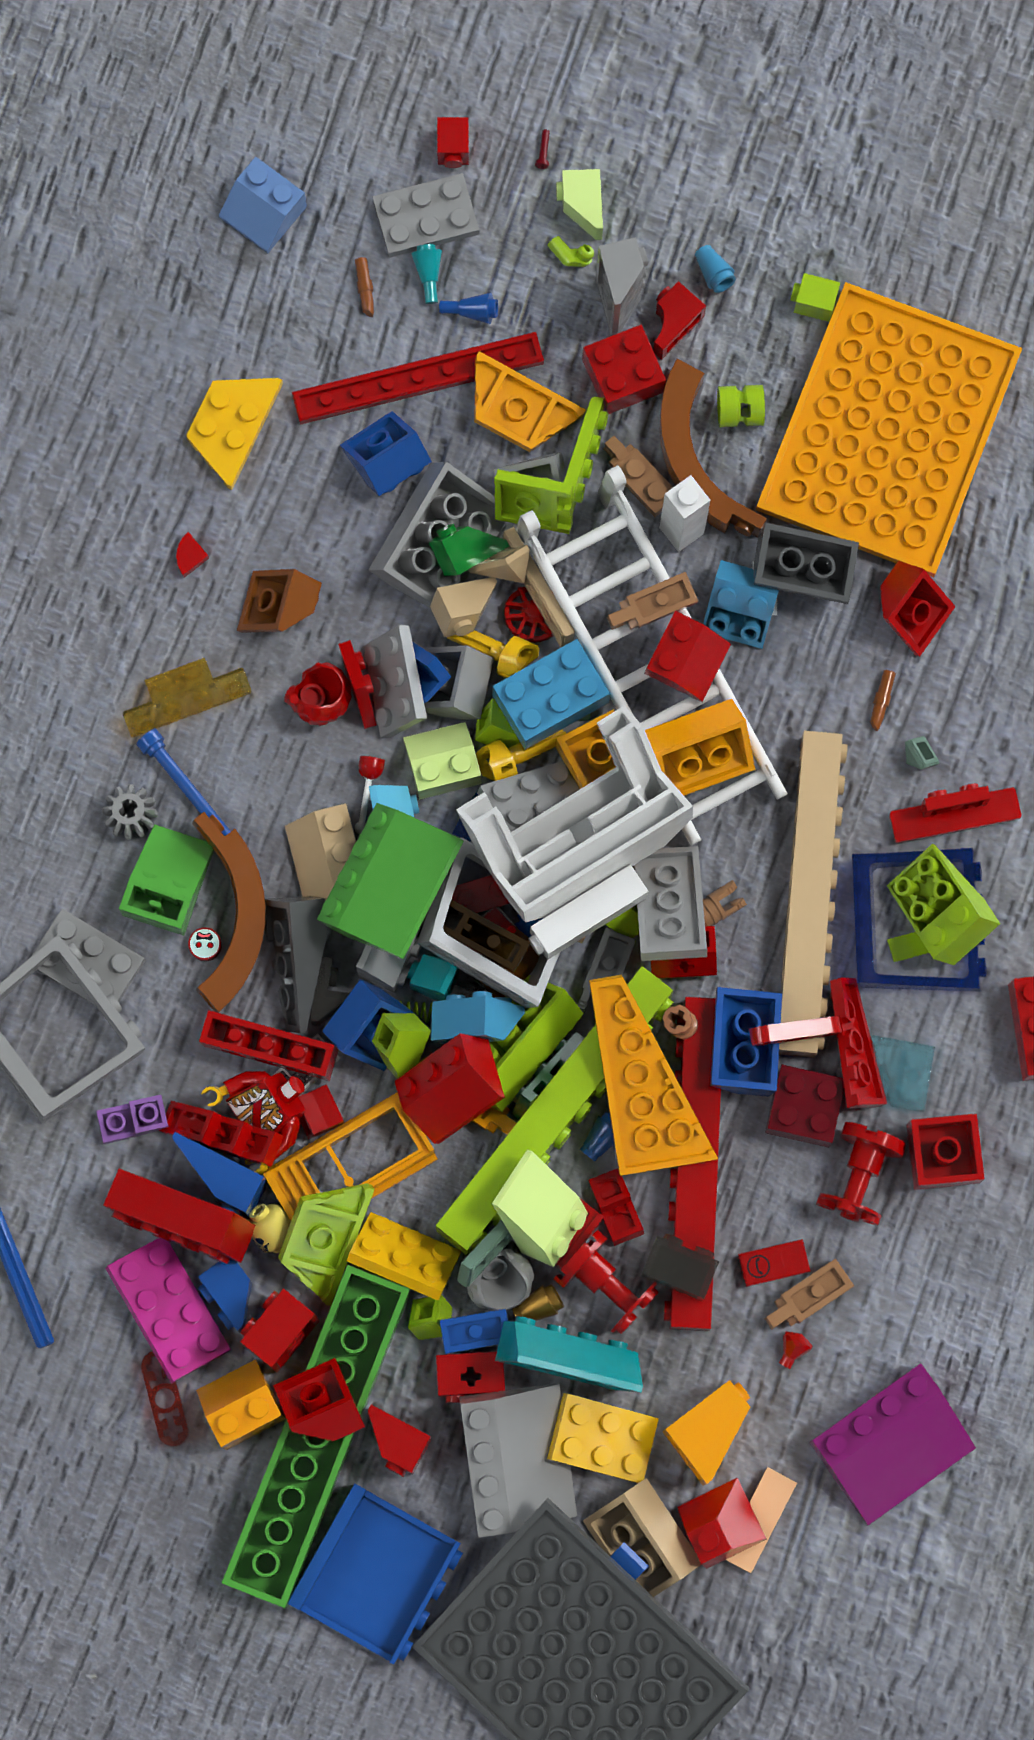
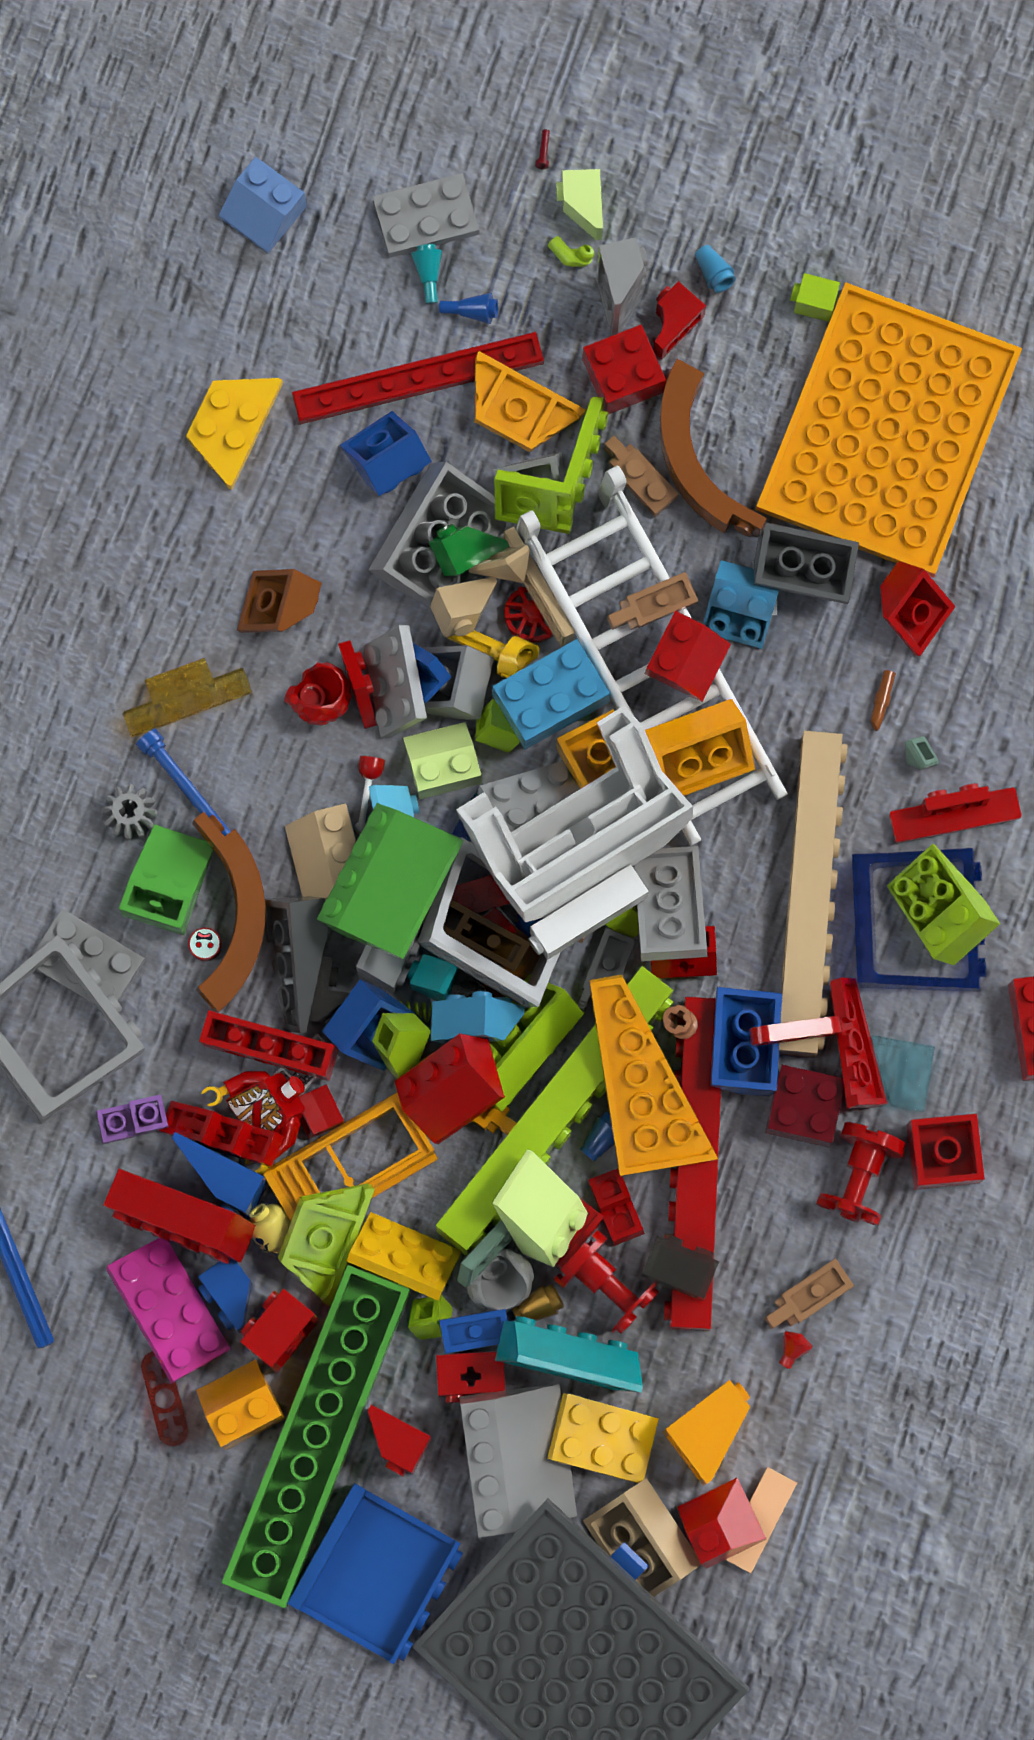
(189, 555): red tile -> none
(319, 1403): red slope -> none
(364, 286): dark orange piece -> none
(453, 141): red brick -> none
(504, 759): yellow piece -> none
(544, 1075): dark green wing -> none
(684, 513): white brick -> none
(712, 908): medium nougat hinge -> none
(730, 410): lime wheel -> none
(774, 1263): red tile -> none
(893, 1444): magenta slope -> none
(906, 946): lime sticker -> none

